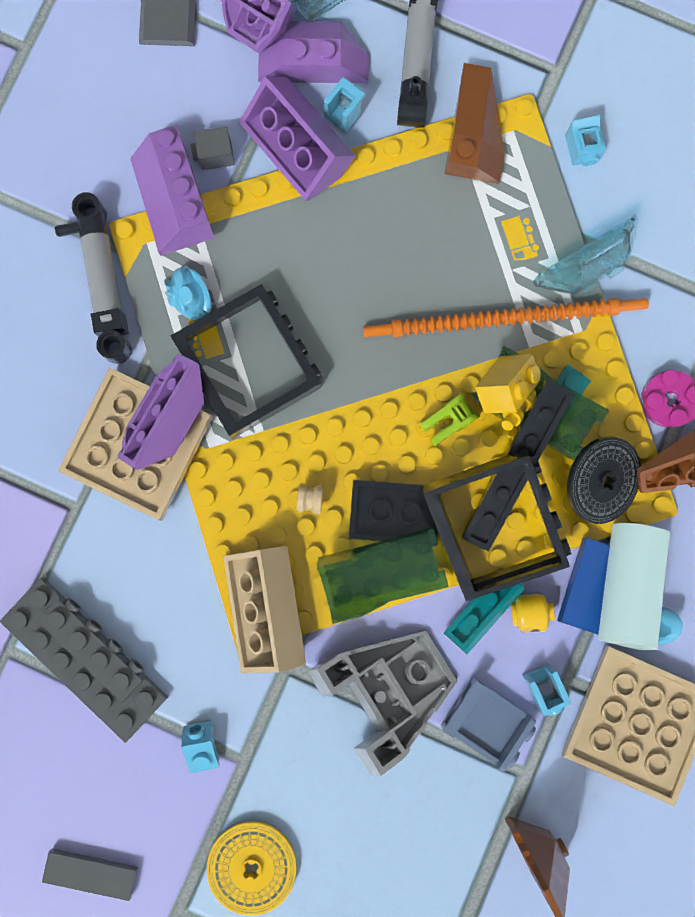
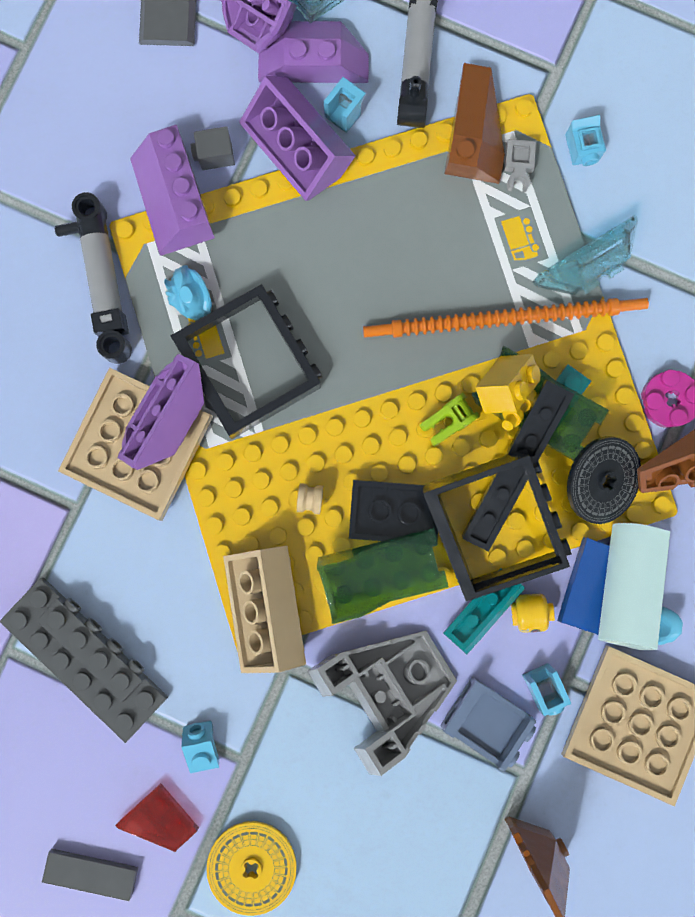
(159, 820): none -> clear red wing
(519, 161): none -> light grey plate

